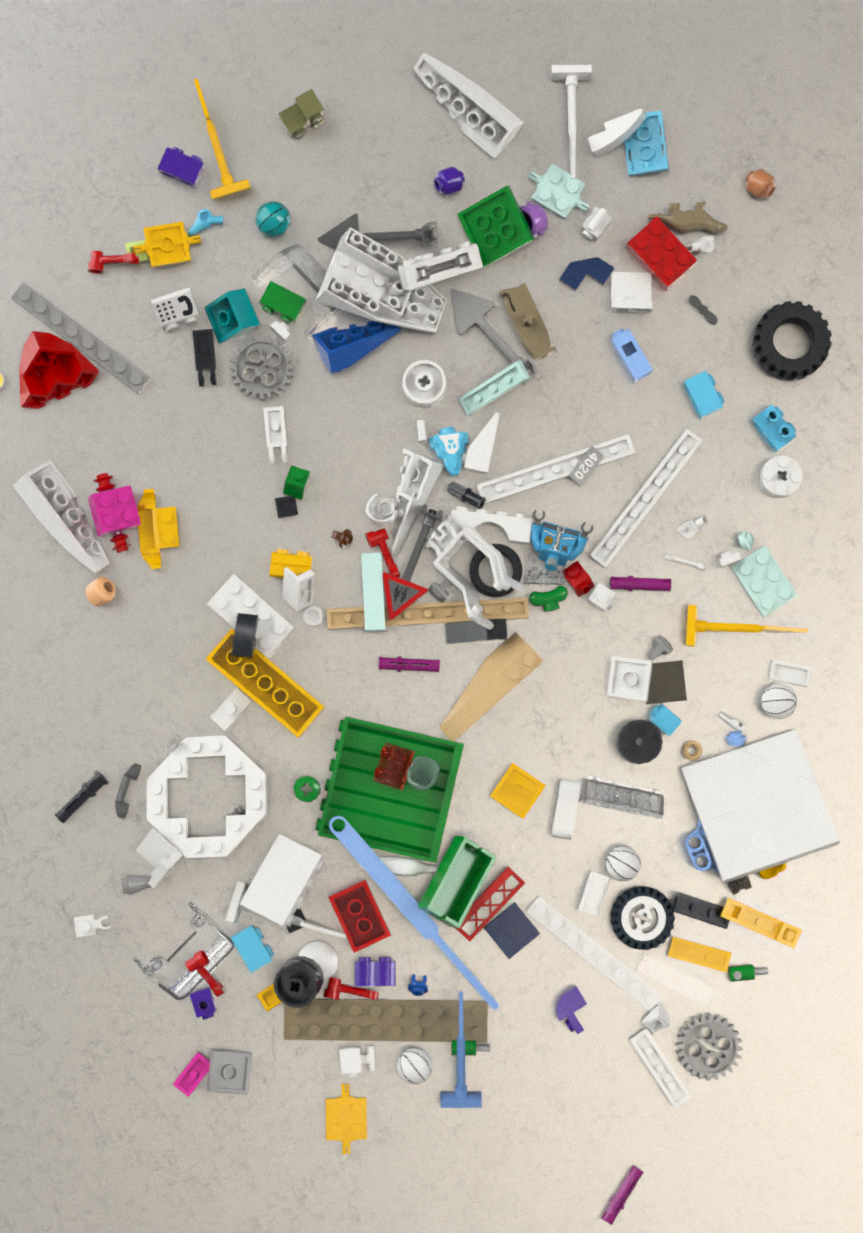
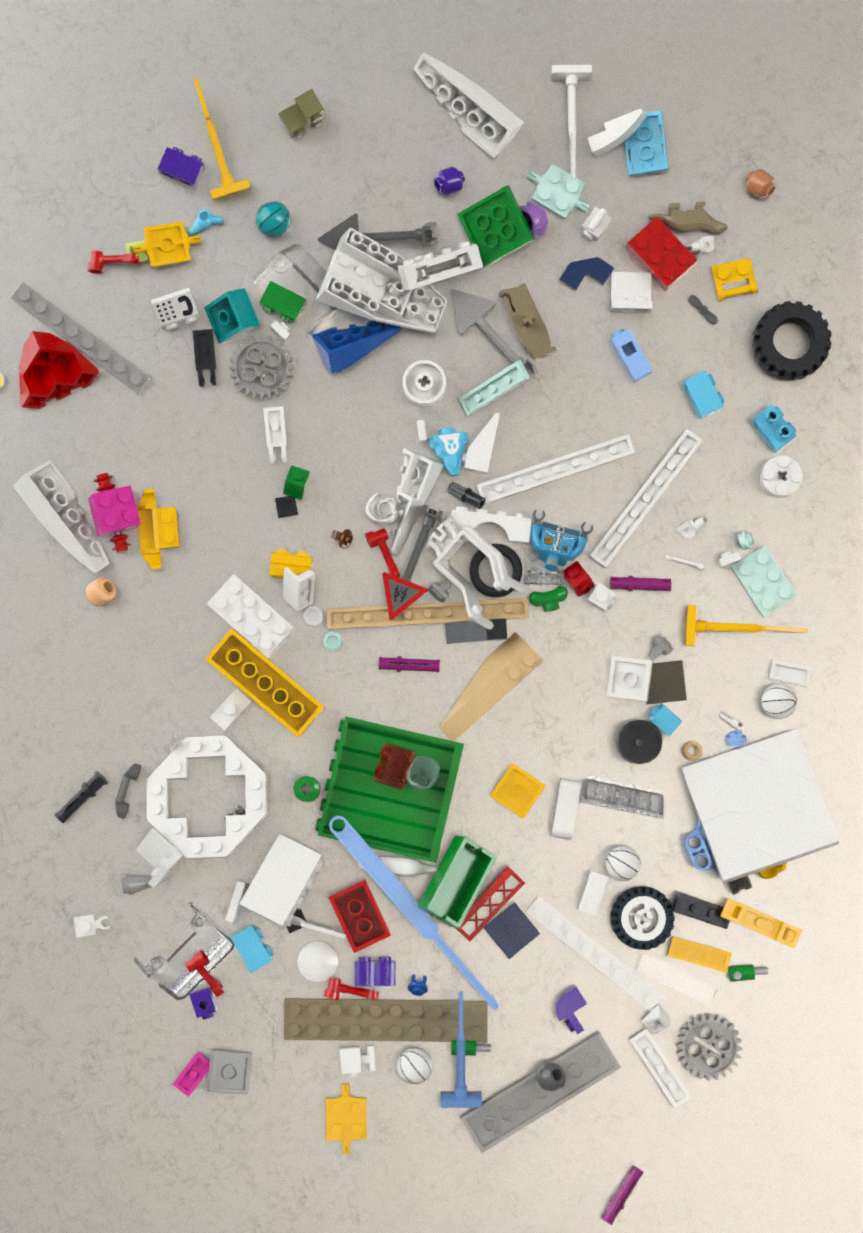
(244, 635): black slope -> none
(268, 998): yellow tile -> none
(298, 981): black wheel -> none
(332, 641): none -> light aqua plate
(373, 592): light aqua tile -> none
(528, 1101): none -> light grey plate
(550, 1076): none -> dark grey piece
(586, 465): light grey sticker -> none
(732, 273): none -> yellow plate

